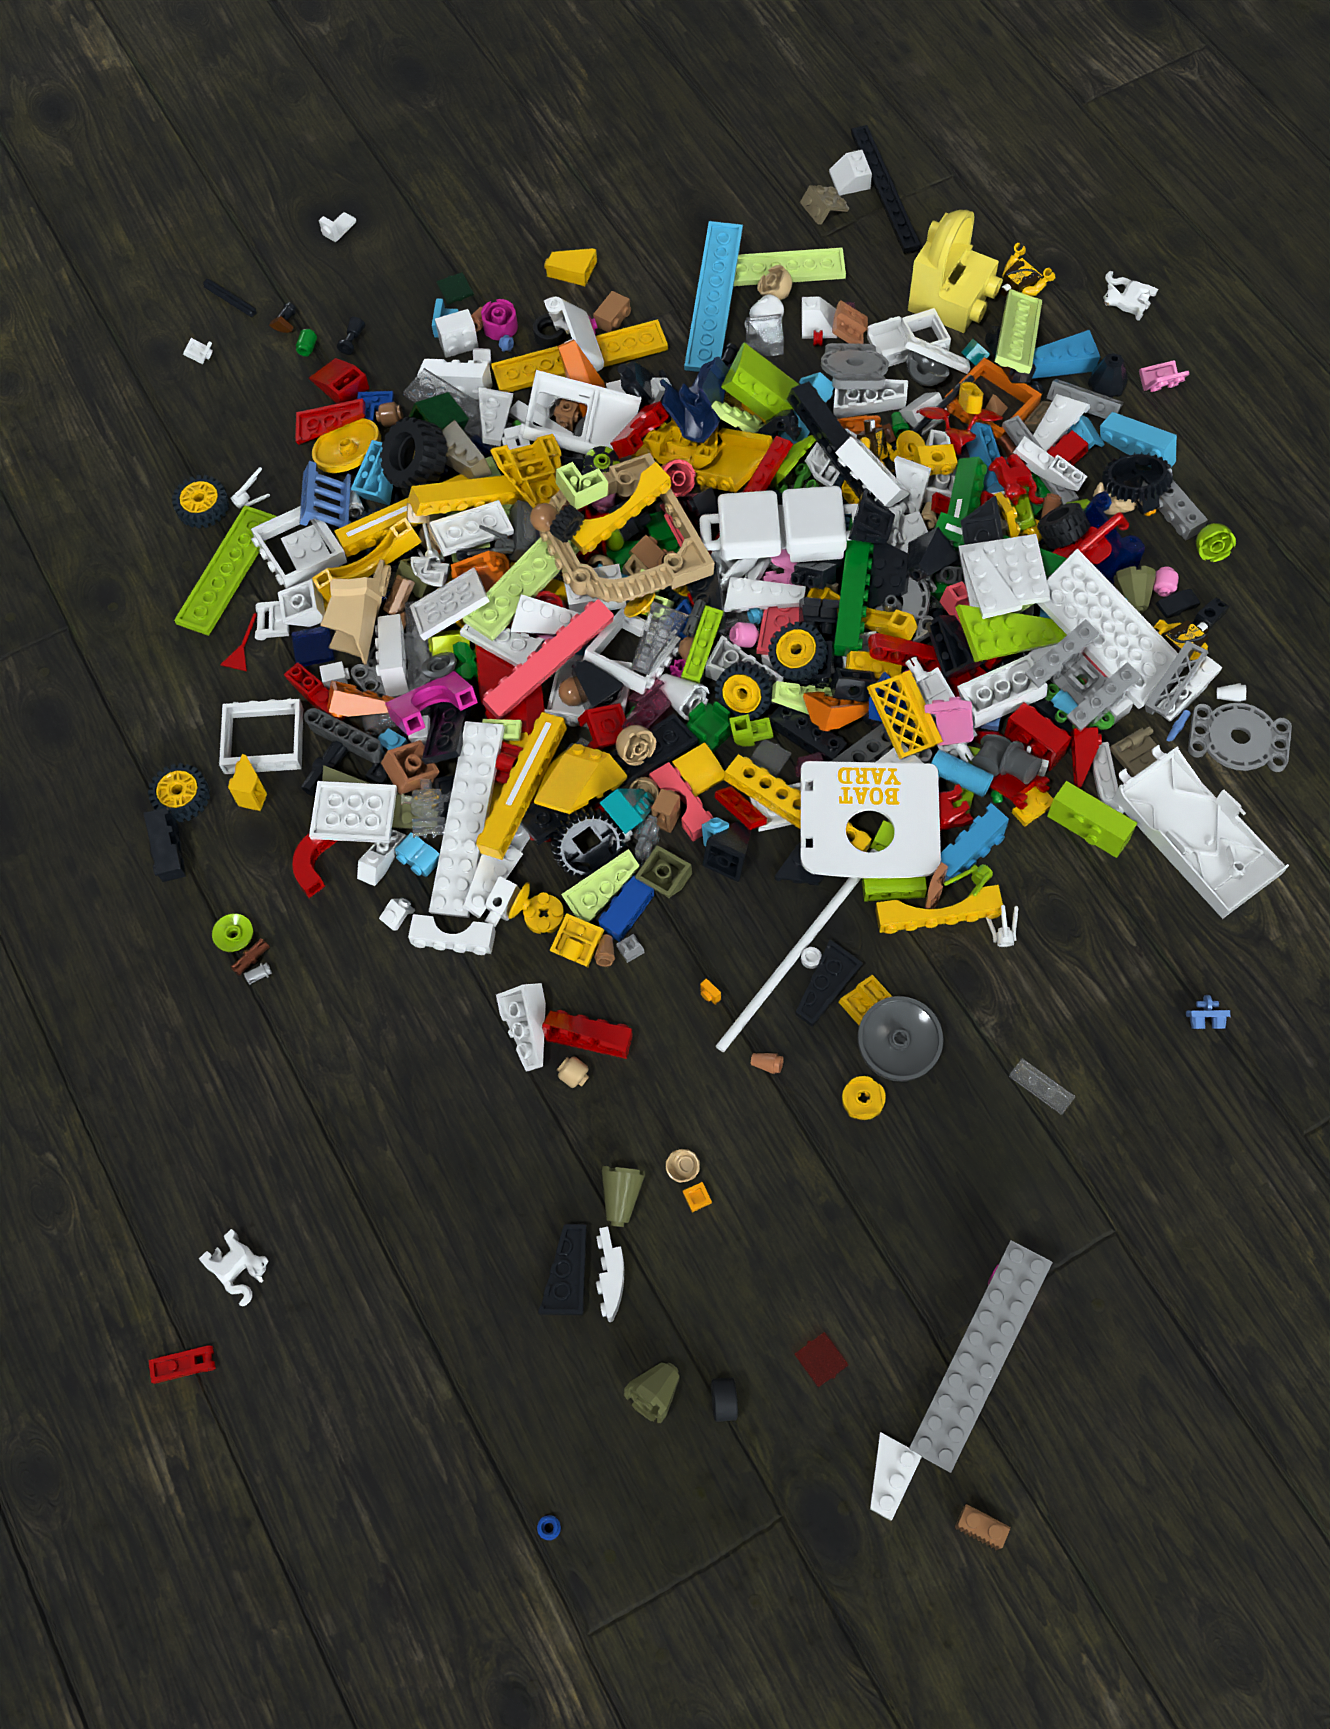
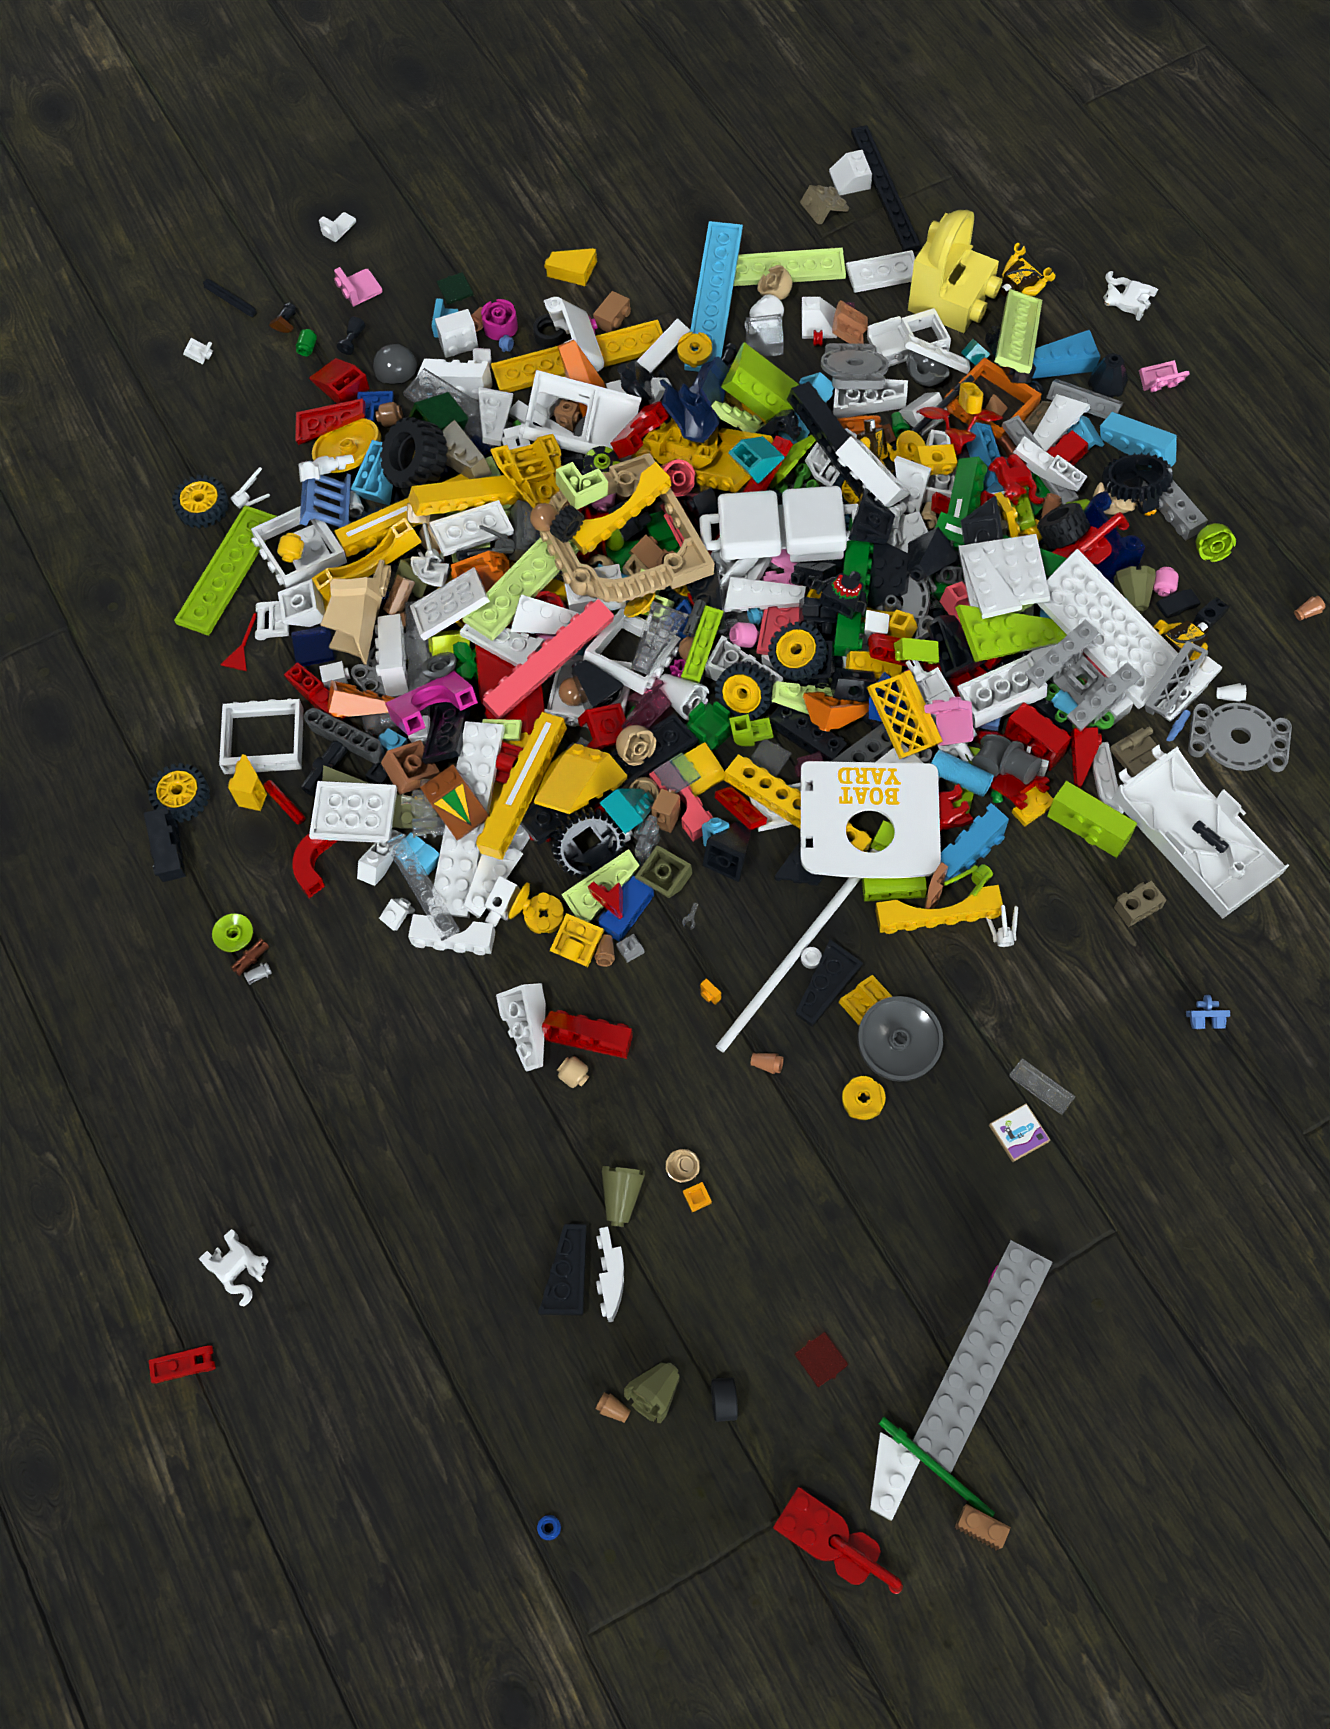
(284, 802): none -> red axle
(290, 547): none -> yellow head
(323, 465): none -> white piece
(358, 286): none -> bright pink bracket
(394, 364): none -> dark grey cylinder
(422, 887): none -> clear plate
(455, 802): none -> dark orange slope
(611, 900): none -> red slope
(612, 1407): none -> medium nougat cone
(663, 346): none -> white tile
(677, 773): none -> clear light blue piece
(690, 917): none -> clear hand
(698, 357): none -> yellow plate
(756, 457): none -> teal slope
(811, 1526): none -> red plate
(842, 594): none -> black torso
(876, 622): none -> white slope
(881, 271): none -> white plate
(900, 1436): none -> green bar
(917, 650): none -> lime hinge
(1019, 1132): none -> tile
(1141, 906): none -> dark tan brick
(1210, 836): none -> black axle
(1311, 607): none -> nougat cone

